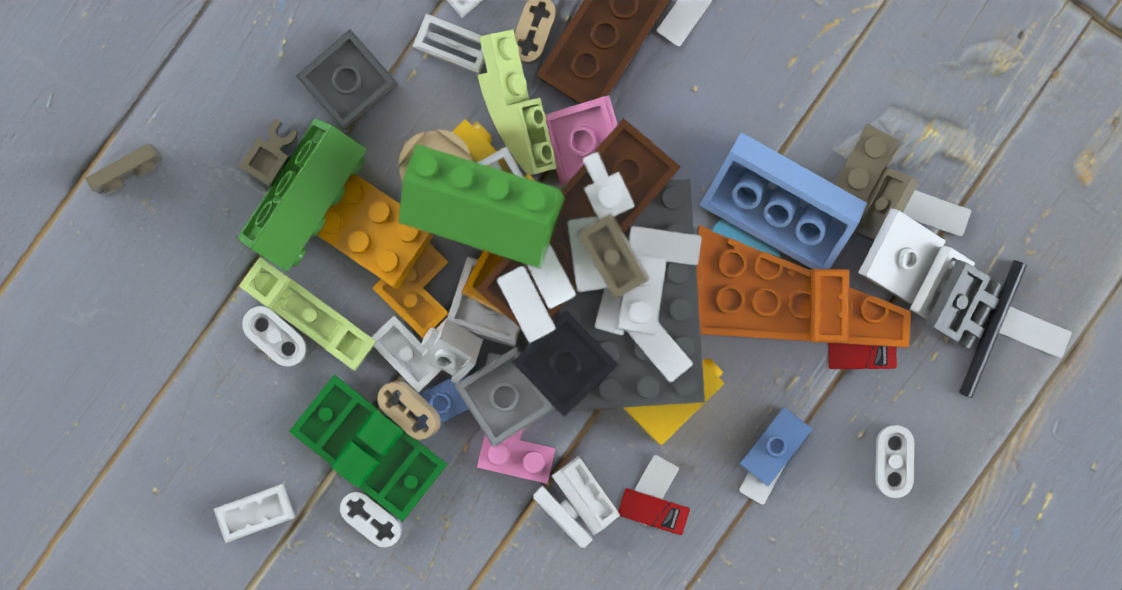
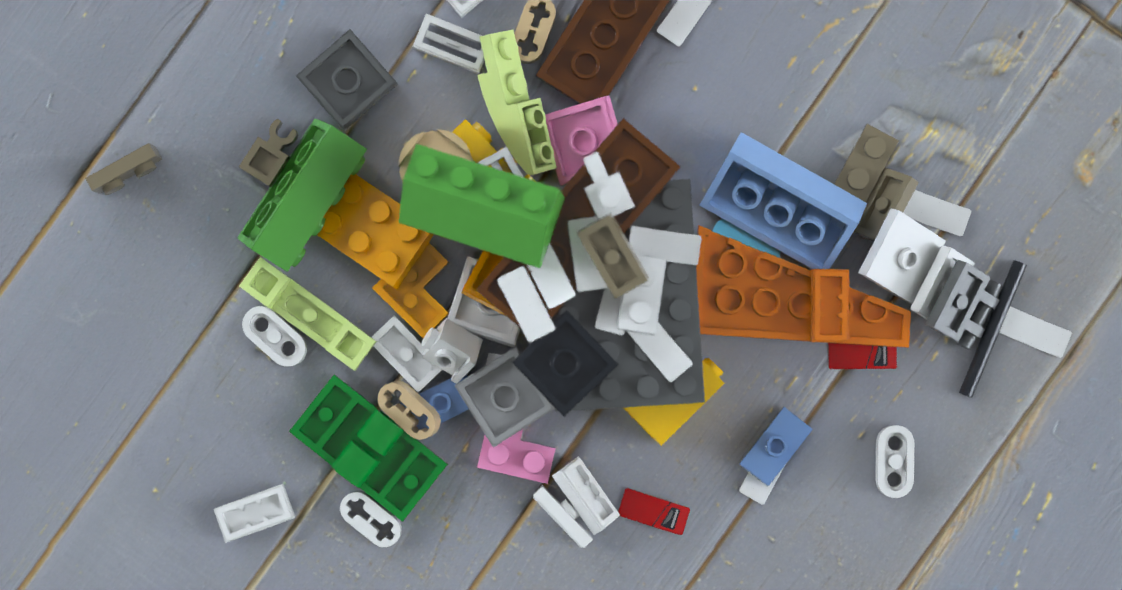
(657, 478): white sticker -> none

